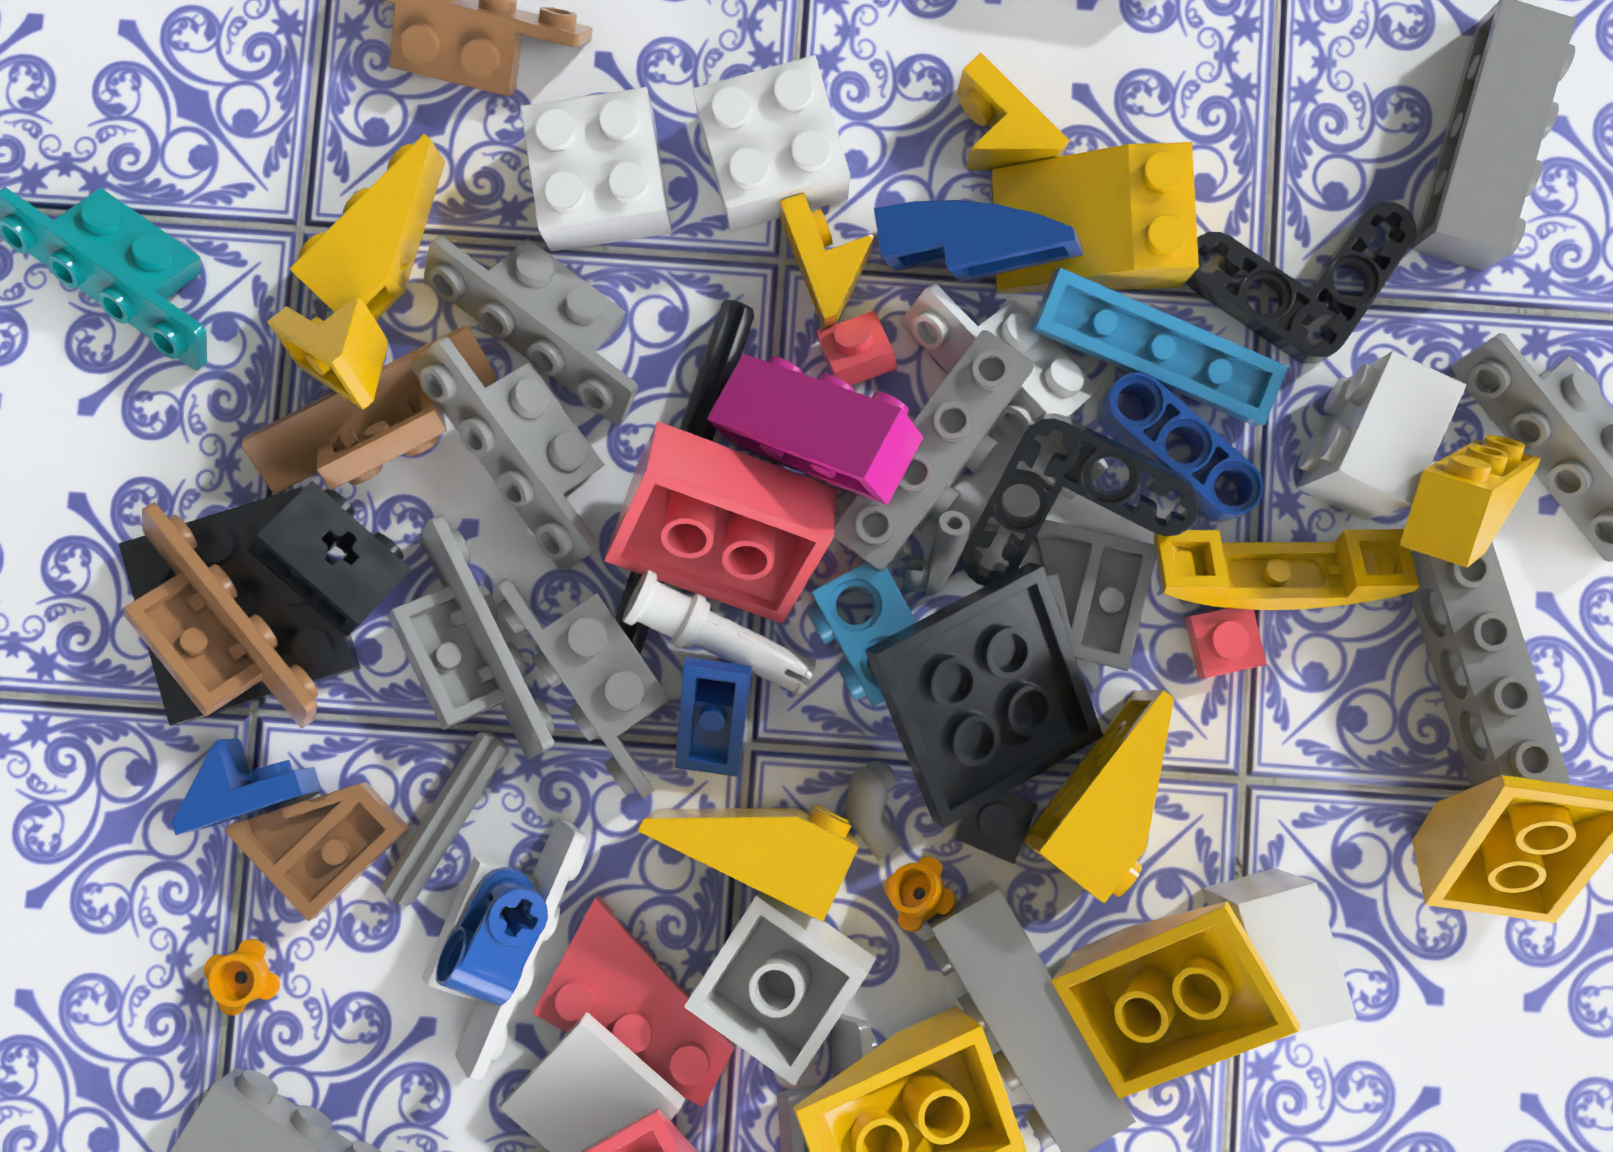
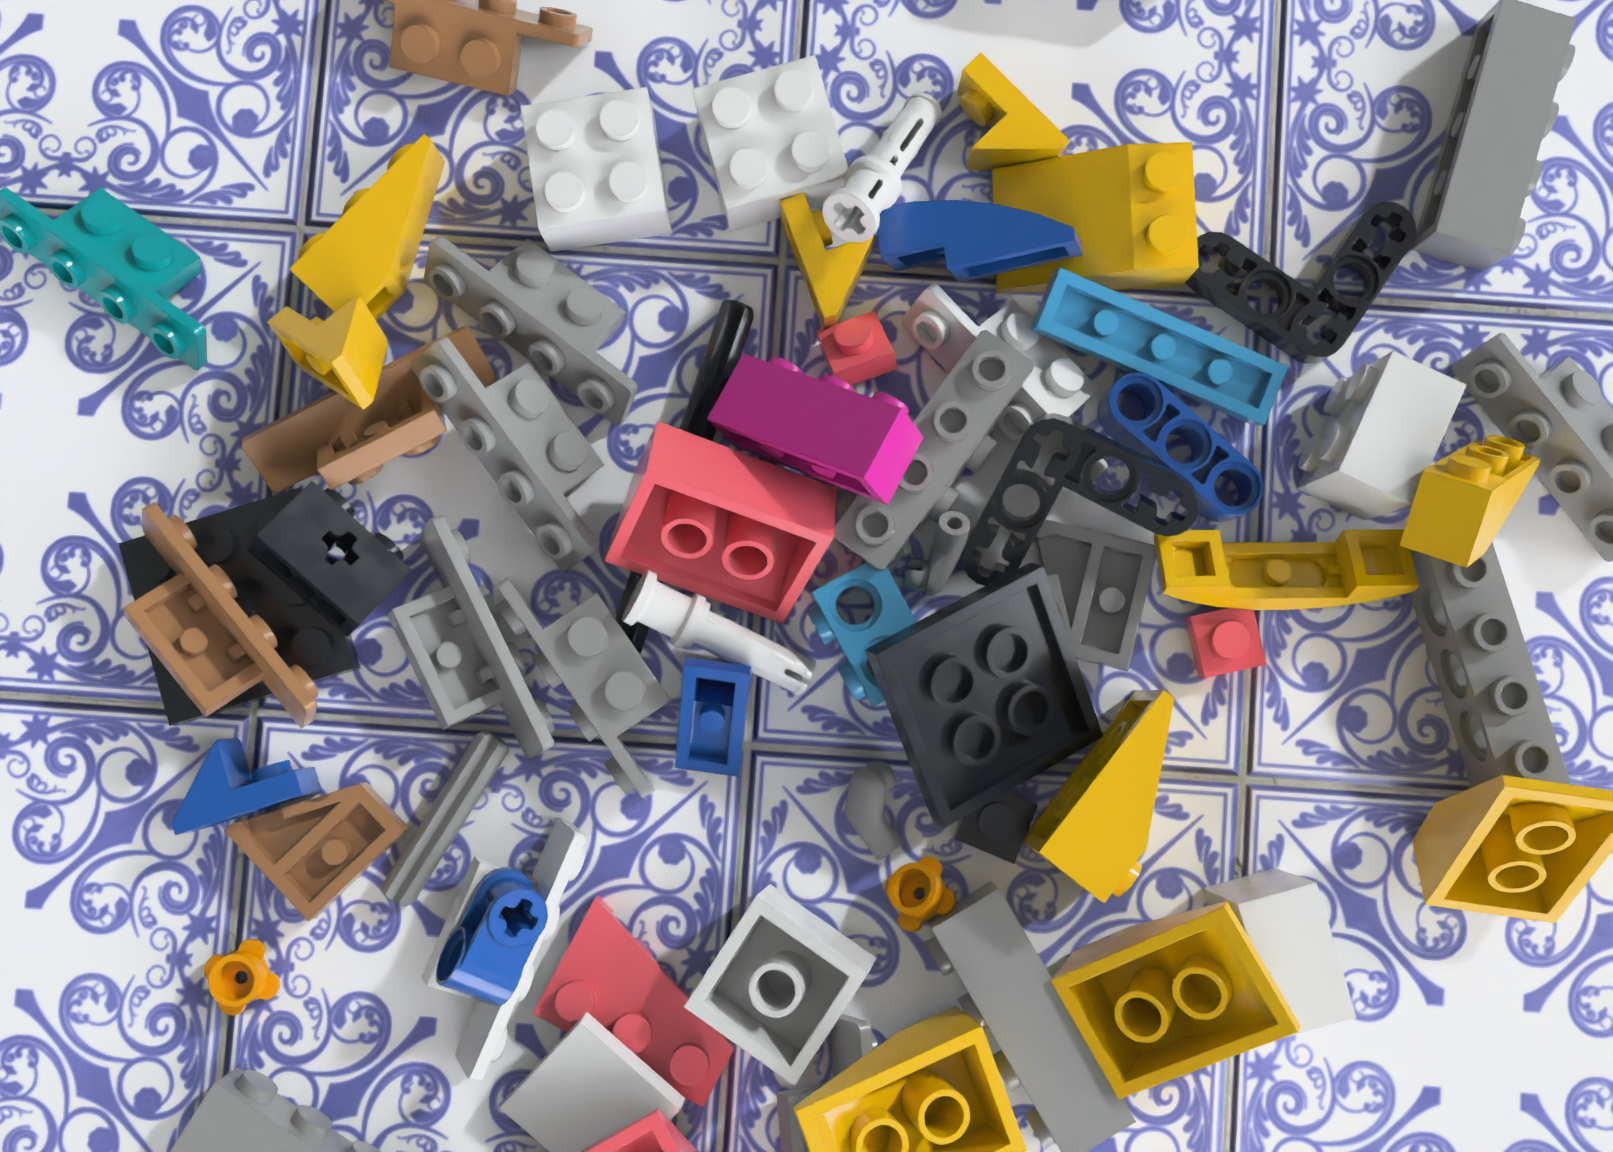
(773, 850): yellow slope -> none
(874, 179): none -> white pin

